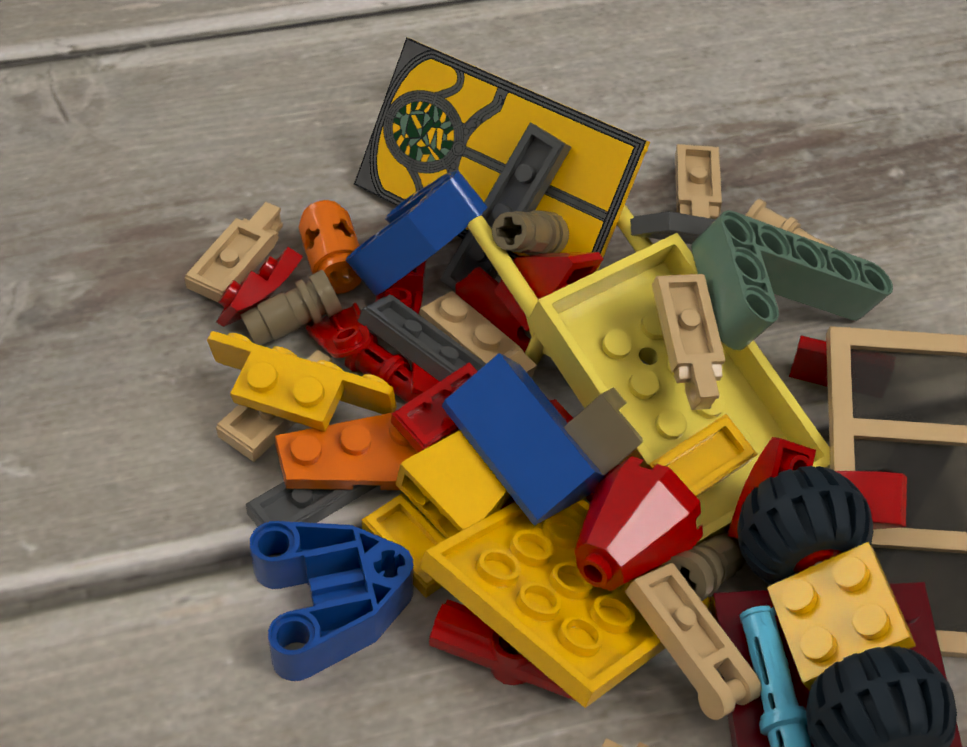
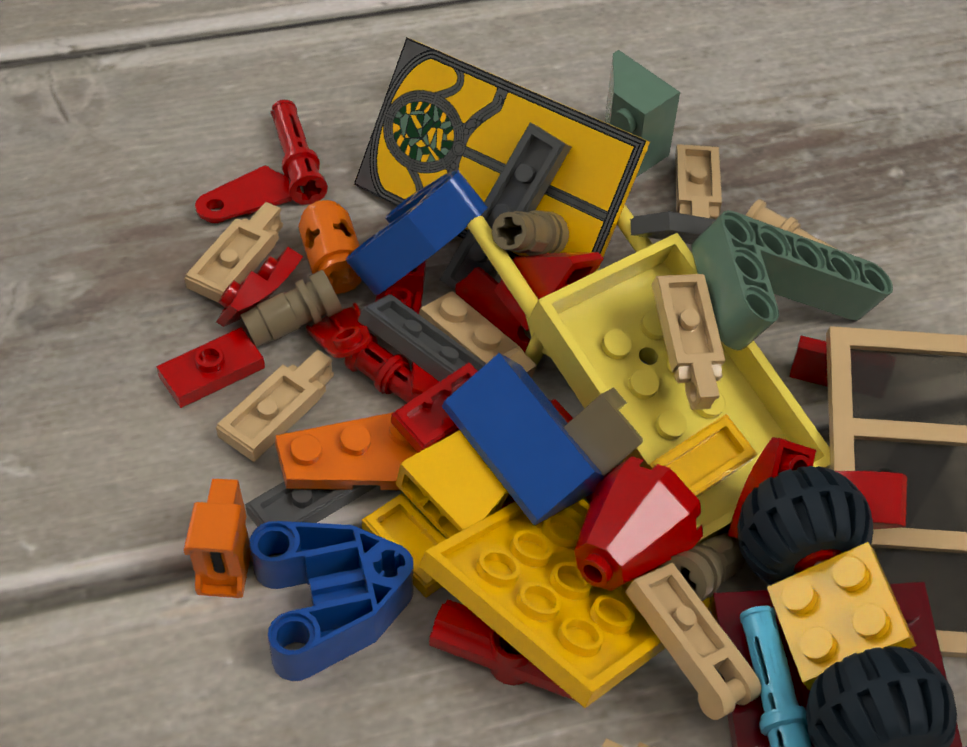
(210, 367): none -> red plate
(219, 541): none -> orange piece
(244, 195): none -> red piece
(293, 386): yellow bracket -> none
(300, 161): none -> red pin
(642, 106): none -> sand green slope

